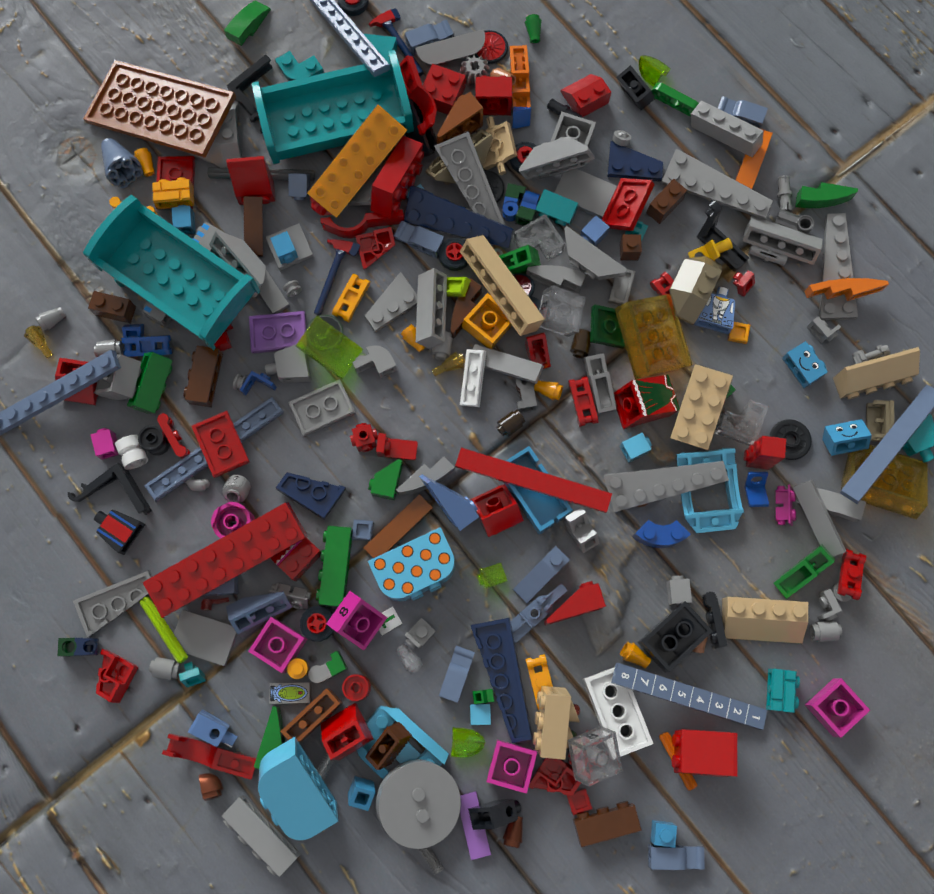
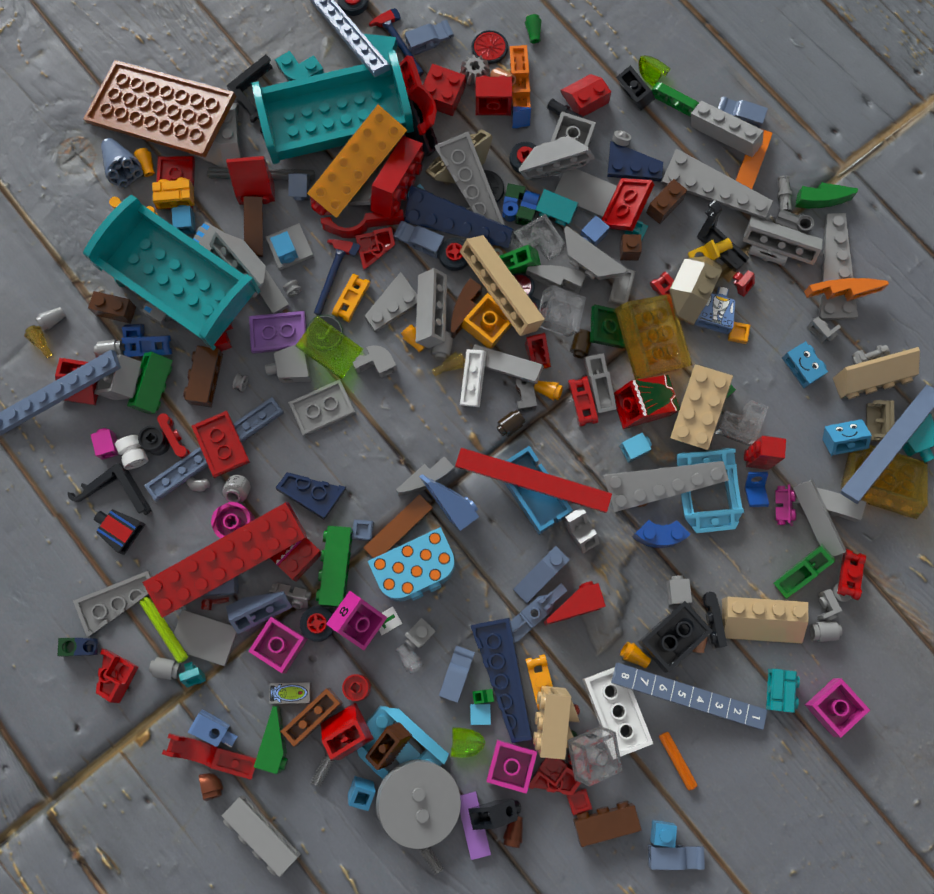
(246, 22): green slope -> none
(252, 377): blue bracket -> none
(295, 792): medium azure brick -> none
(298, 668): light orange brick -> none
(328, 670): leg -> none
(364, 444): red brick -> none
(386, 481): green slope -> none
(396, 448): red bracket -> none
(452, 48): light grey brick -> none
(457, 286): lime tile -> none
(463, 117): dark orange slope -> none
(492, 576): clear neon green bracket -> none
(497, 510): red slope -> none
(501, 147): tan plate -> none
(705, 753): red slope -> none
(799, 432): black wheel -> none

